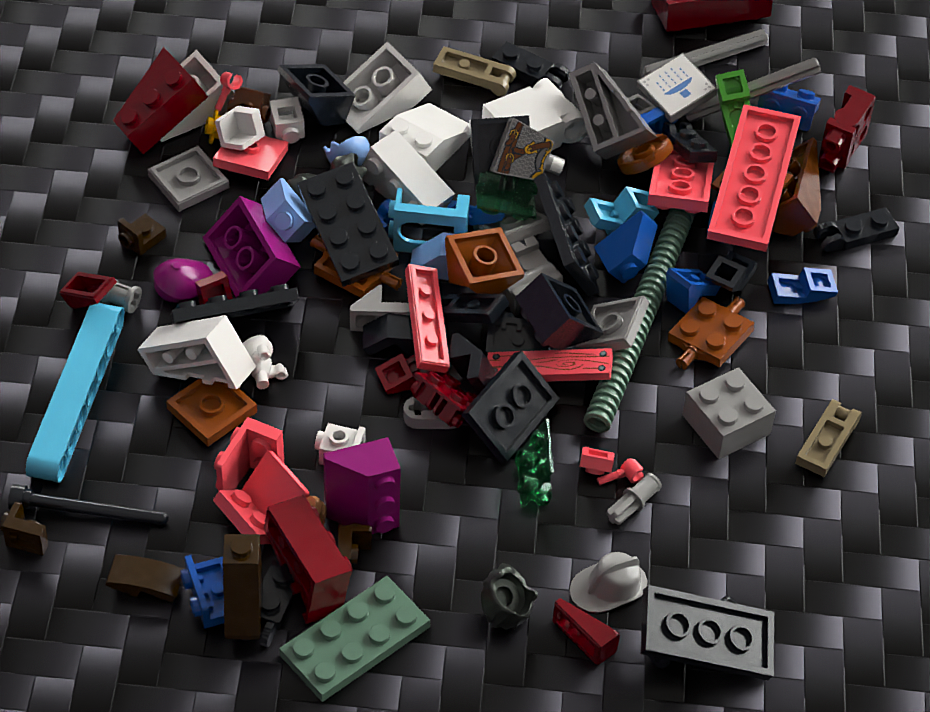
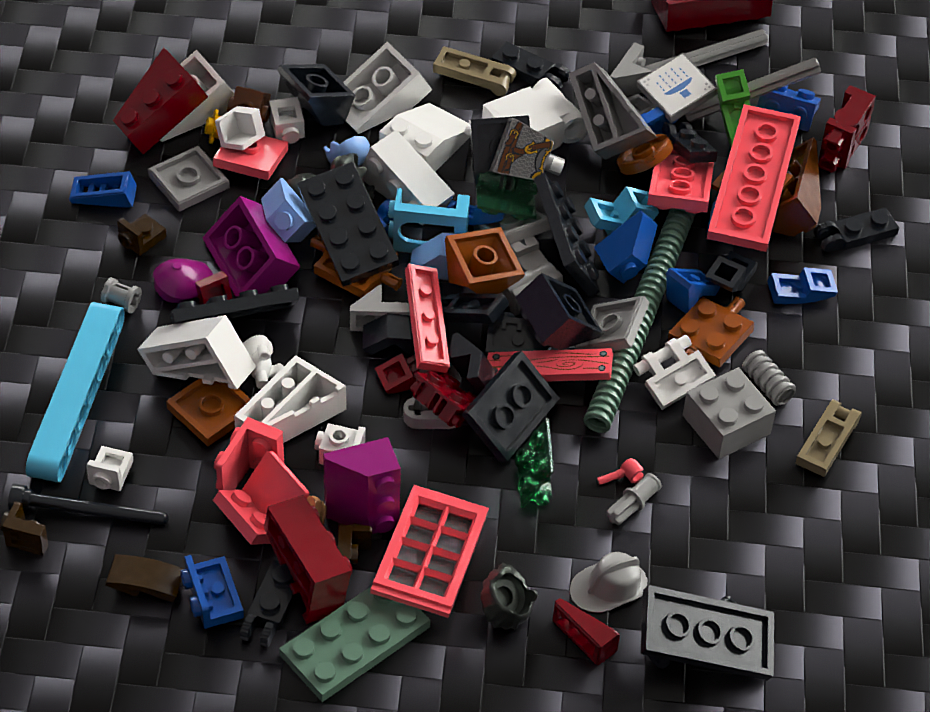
(86, 289): dark red slope -> none
(109, 468): none -> white bracket
(121, 195): none -> blue slope
(225, 81): coral hand -> none
(242, 586): dark brown slope -> none
(295, 399): none -> white wedge
(430, 551): none -> coral piece
(596, 461): coral plate -> none
(630, 70): none -> light grey slope
(673, 382): none -> white plate
(769, 377): none -> light grey piece

